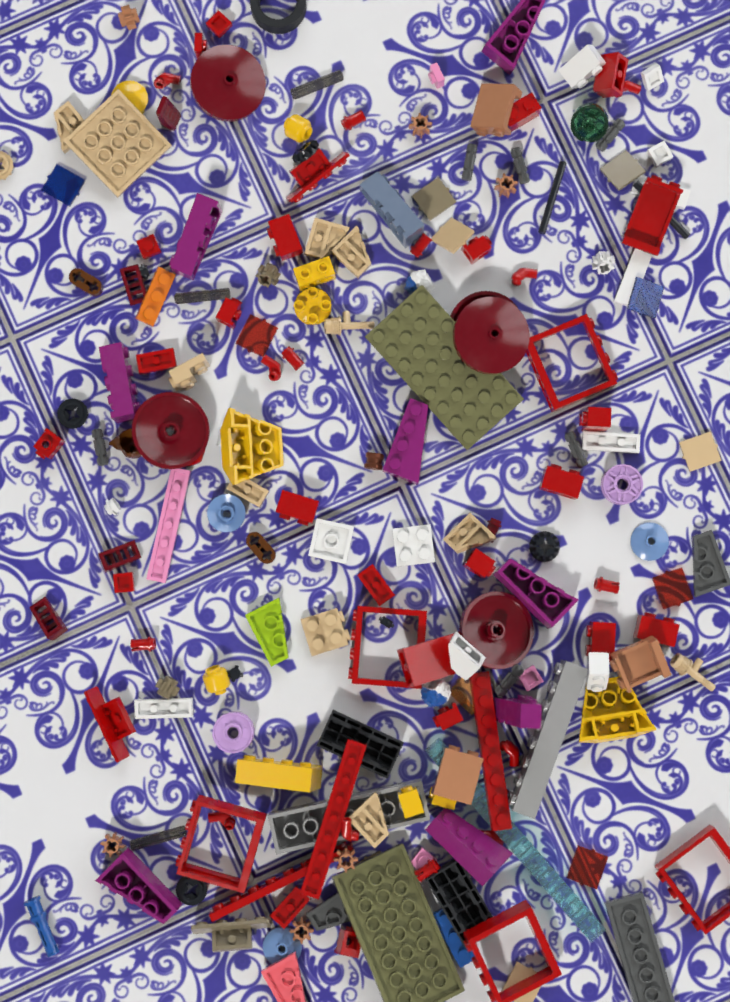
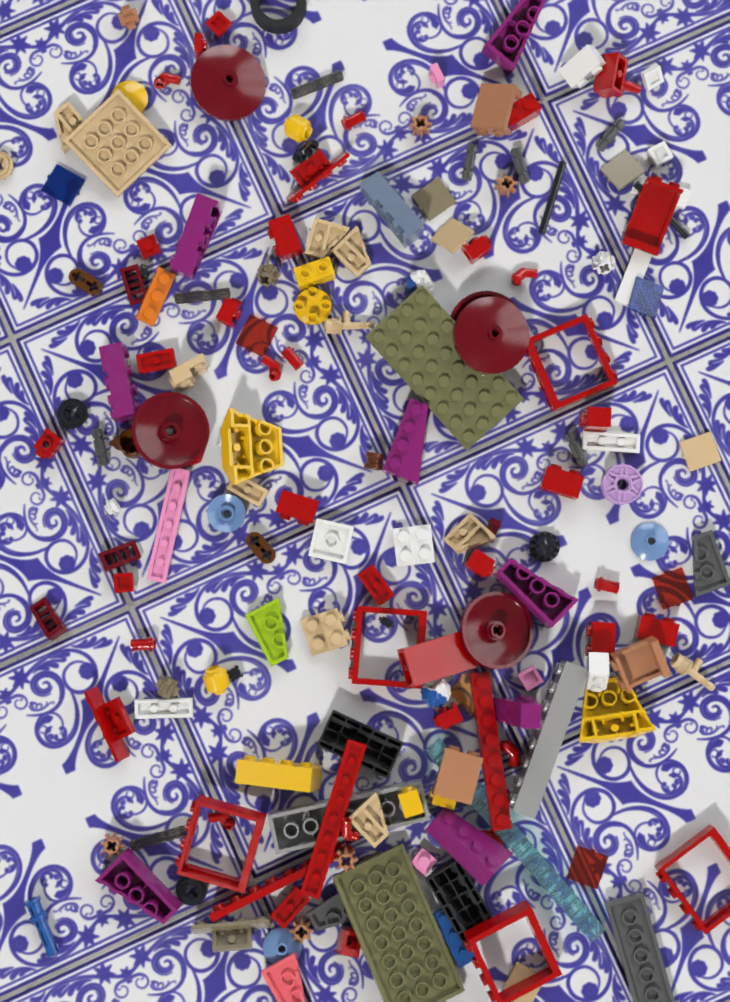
(168, 114): dark red slope -> none
(221, 732): lavender wheel -> none
(420, 245): red pin -> none
(427, 869): red pin -> none
(464, 657): white slope -> none
(509, 680): dark grey axle -> none
(589, 122): clear green cylinder -> none

